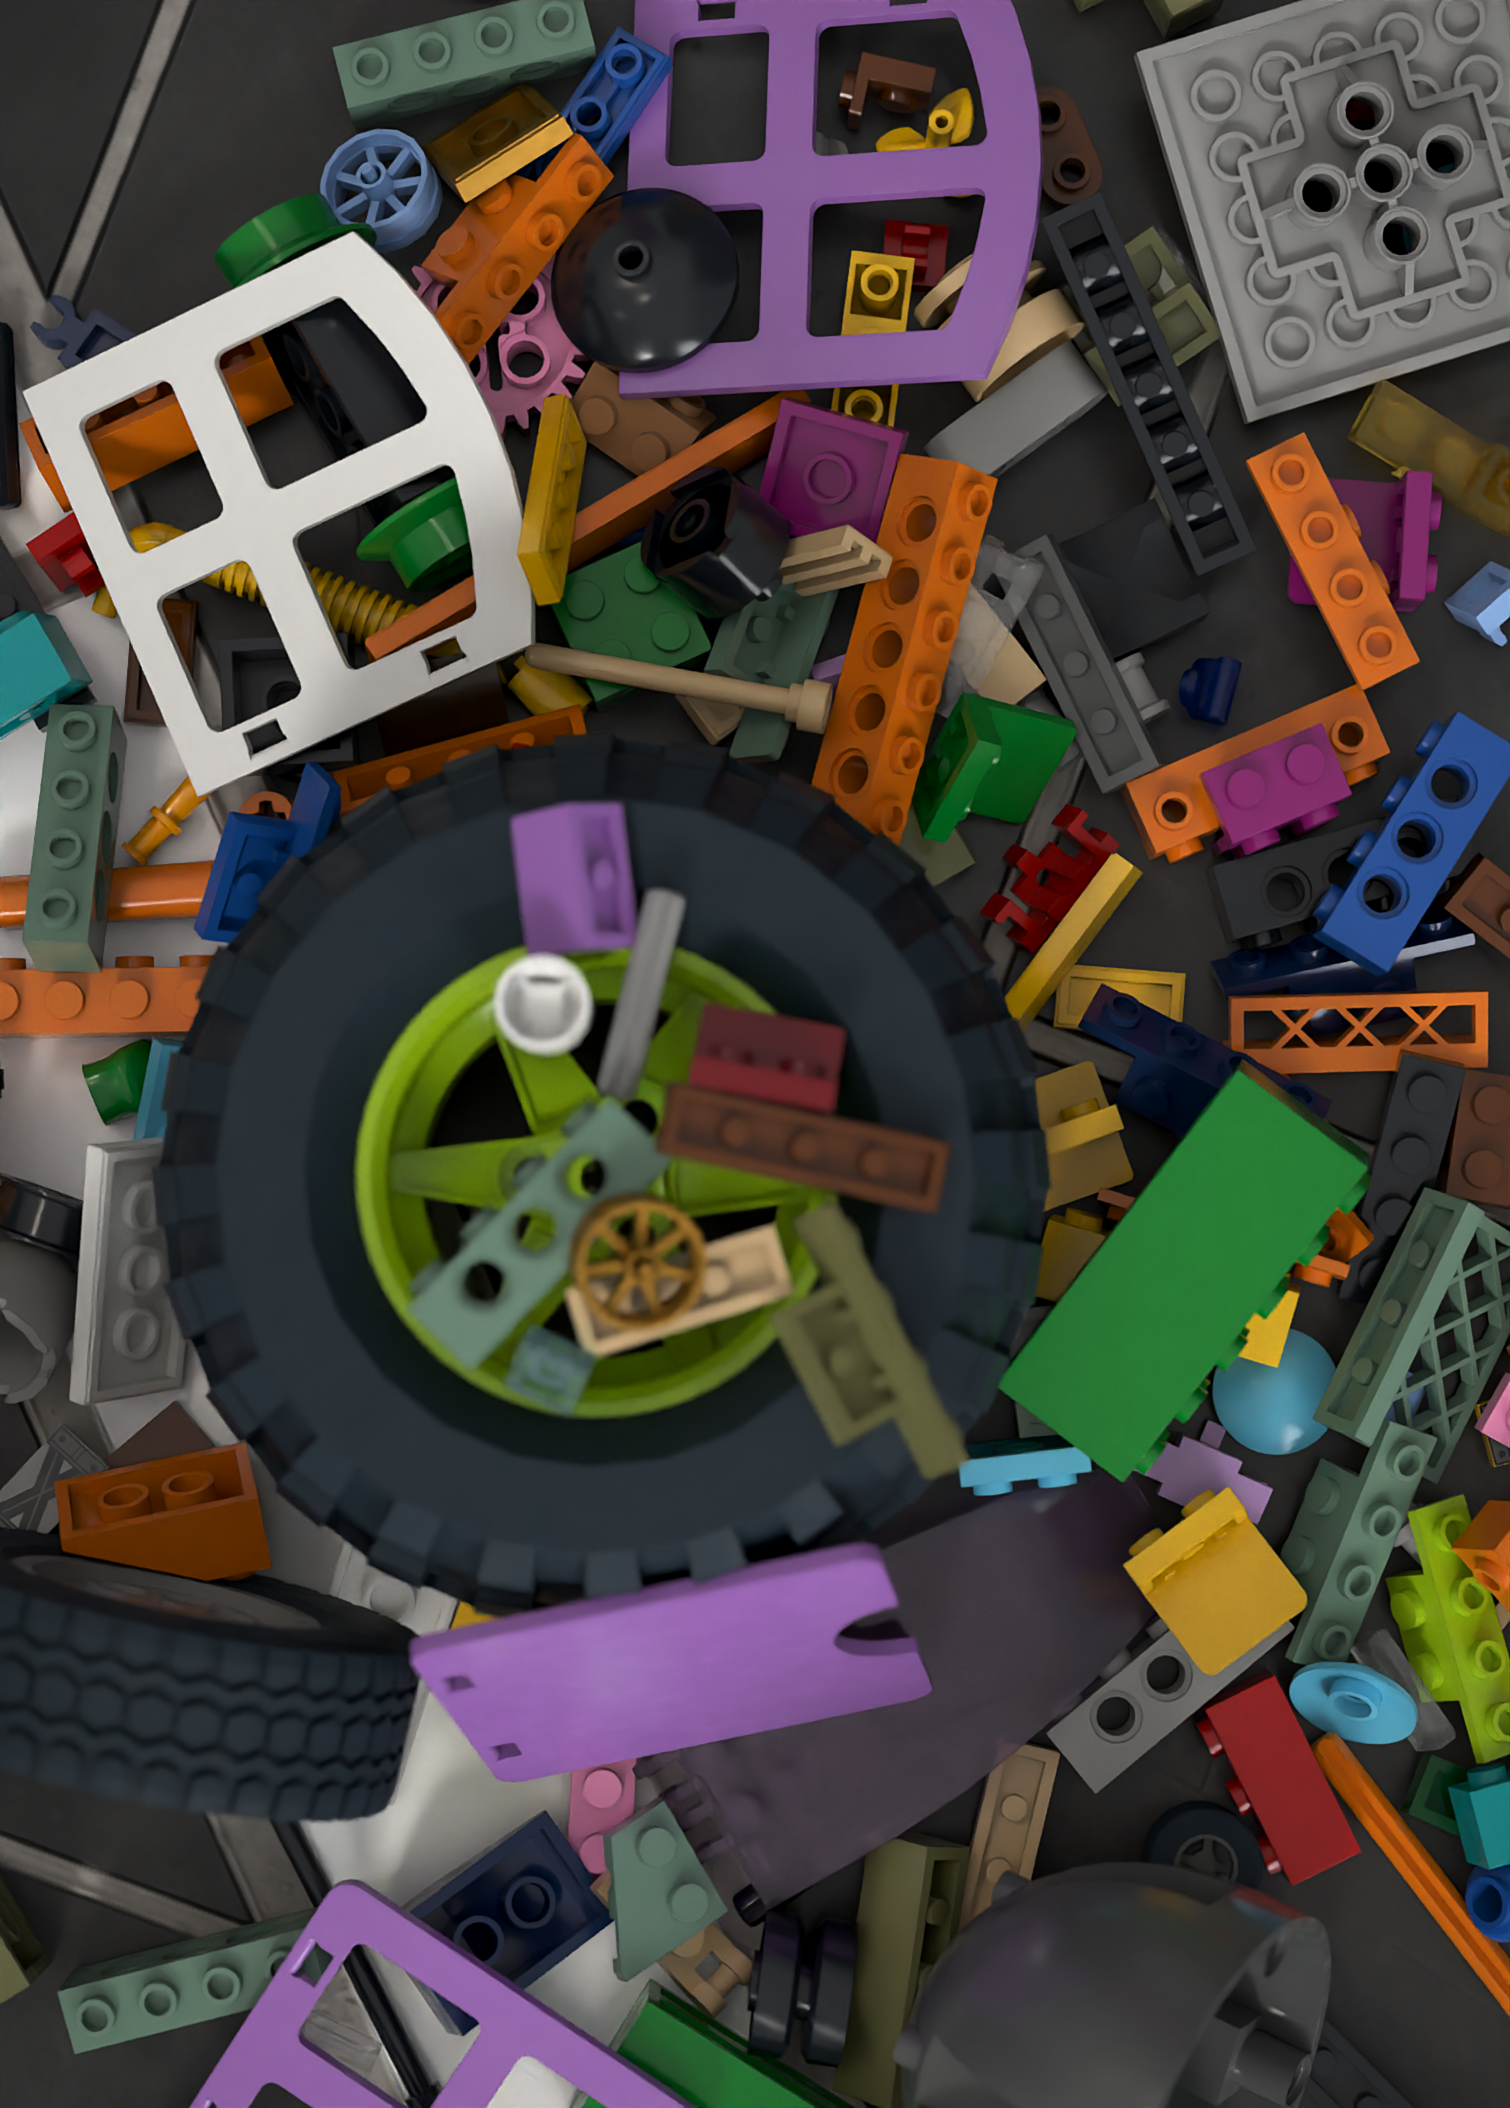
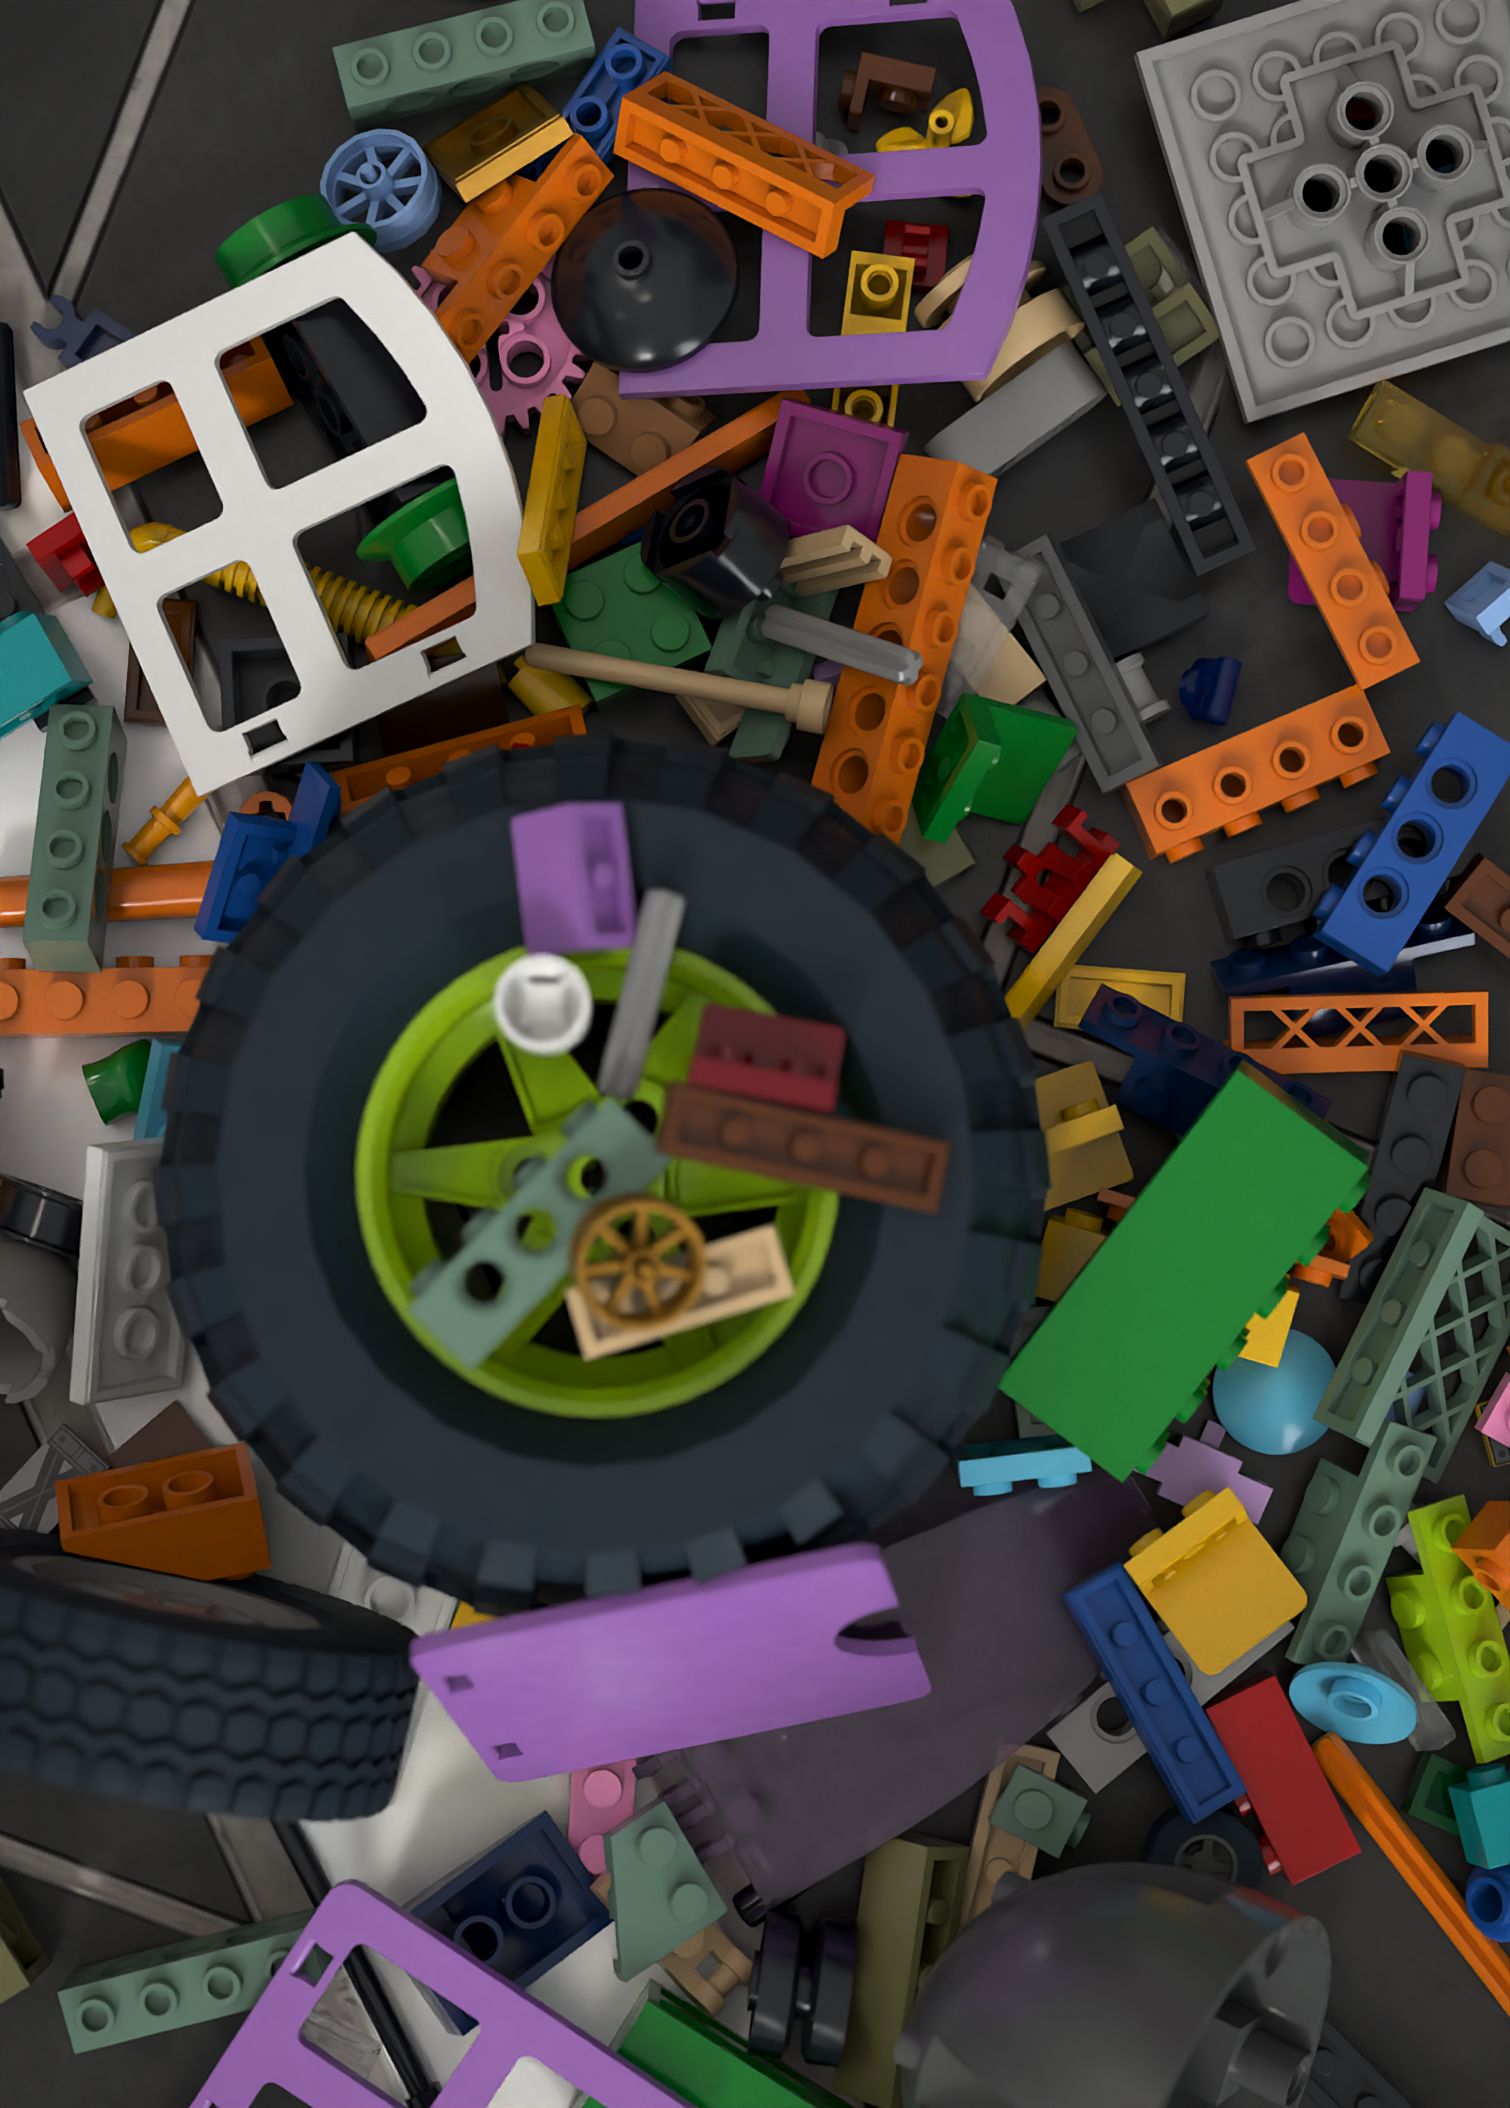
(550, 1370): clear light blue tile -> none
(735, 165): none -> orange fence
(841, 644): none -> light grey axle
(856, 1352): olive bracket -> none
(1041, 1810): none -> sand green bracket
(1154, 1692): none -> blue tile
(1274, 789): magenta bracket -> none

